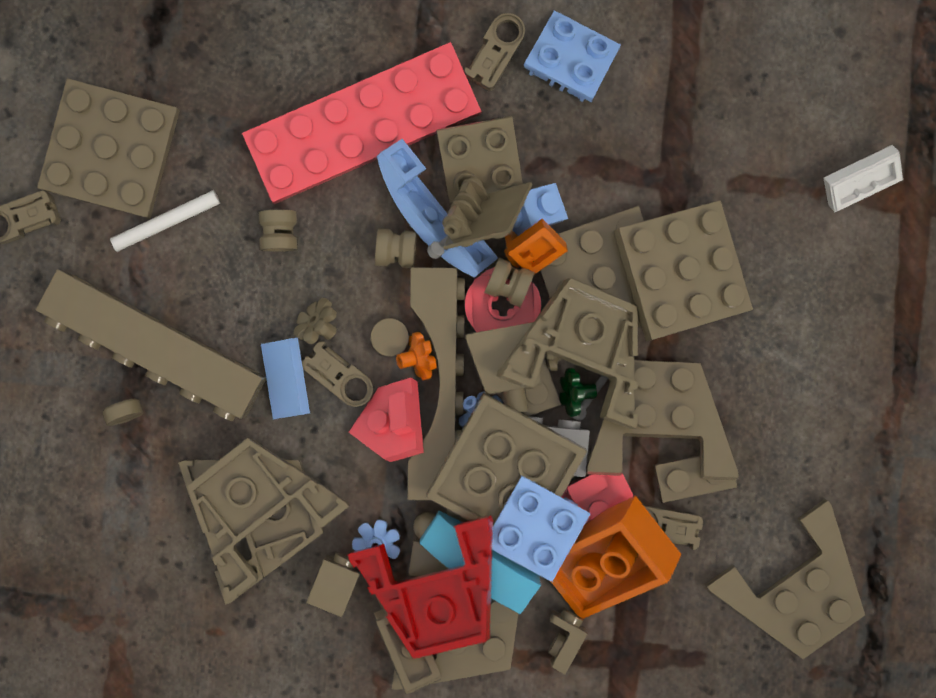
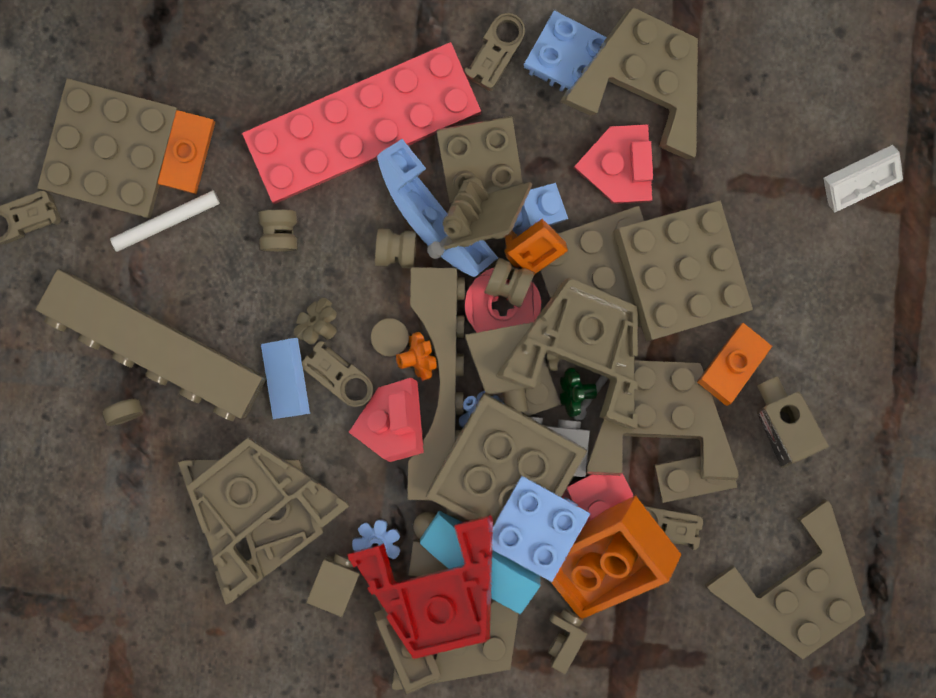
(186, 152): none -> orange plate
(620, 164): none -> coral plate
(653, 63): none -> dark tan wing
(734, 364): none -> orange plate
(793, 440): none -> dark tan torso

